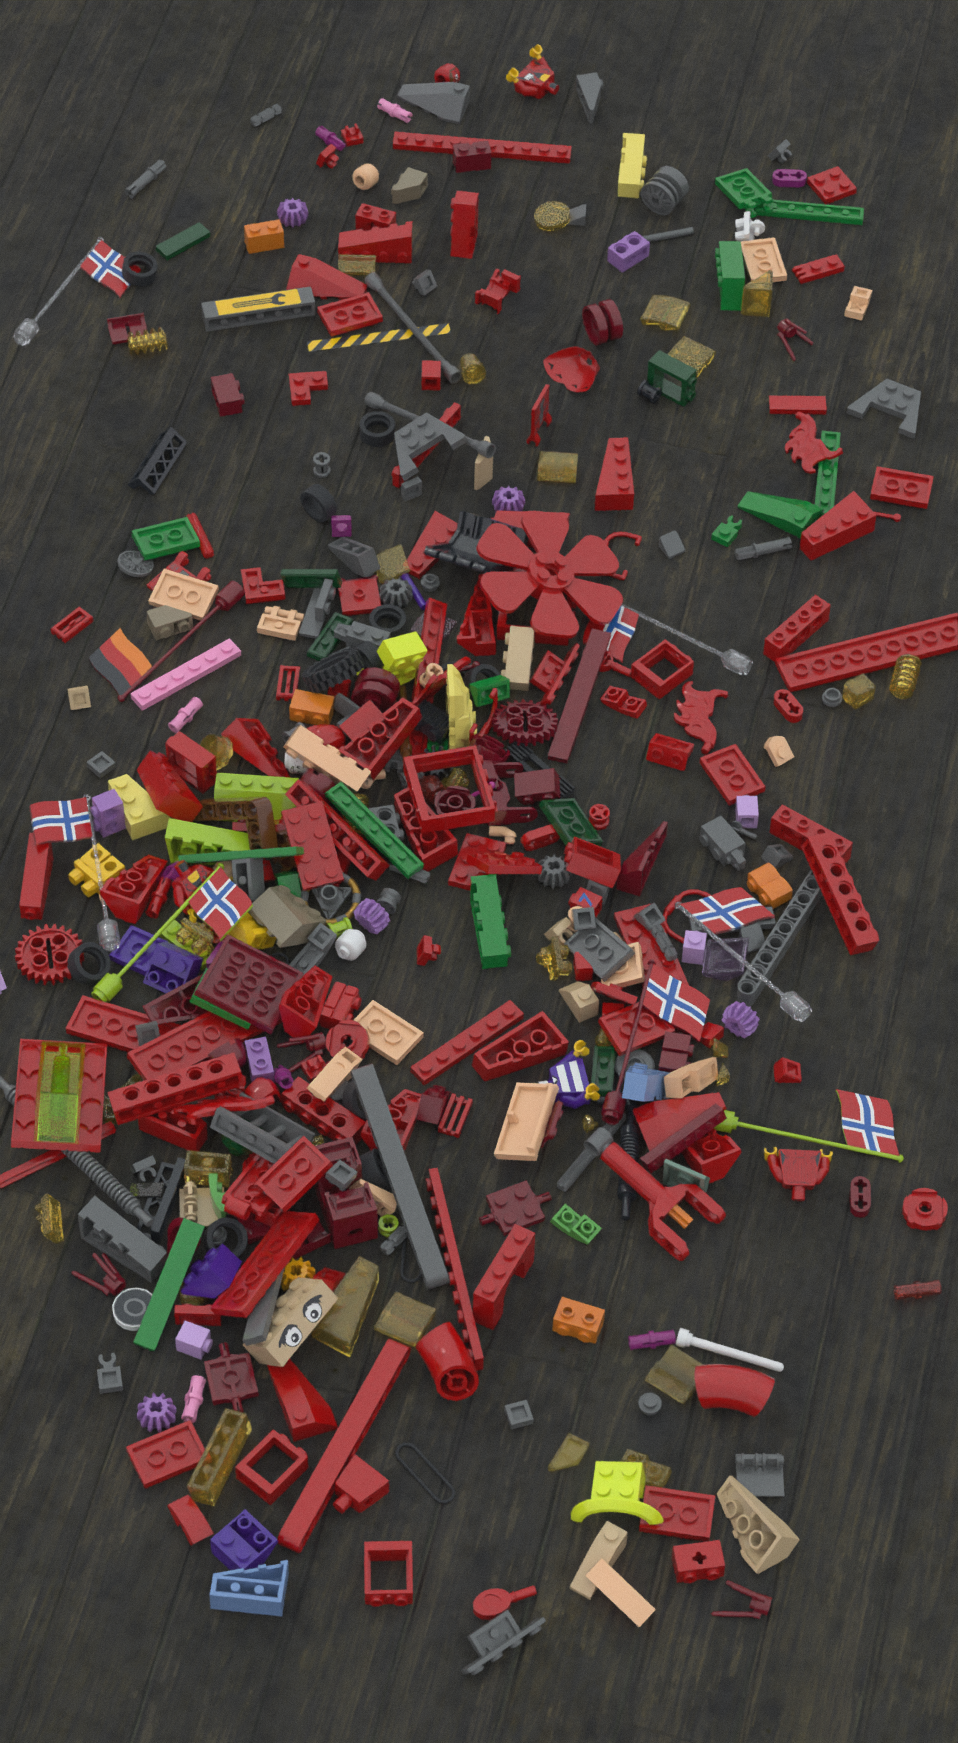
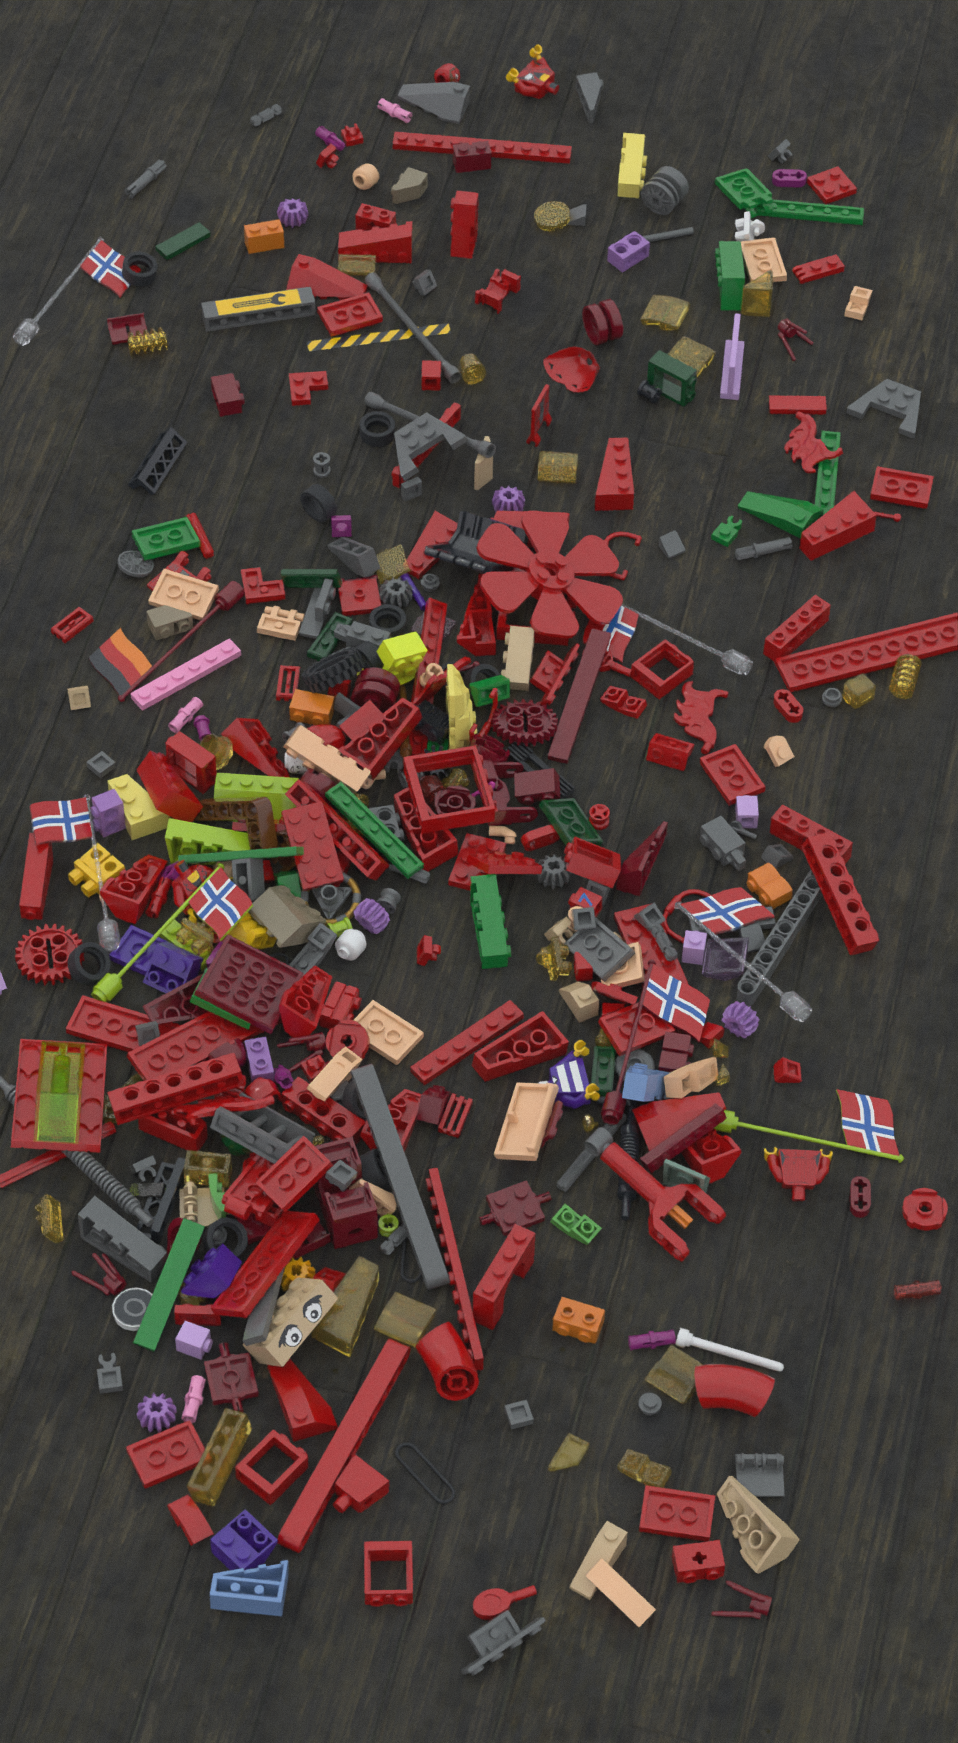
(202, 726): none -> magenta pin
(617, 1489): neon yellow piece -> none
(732, 364): none -> lavender fence

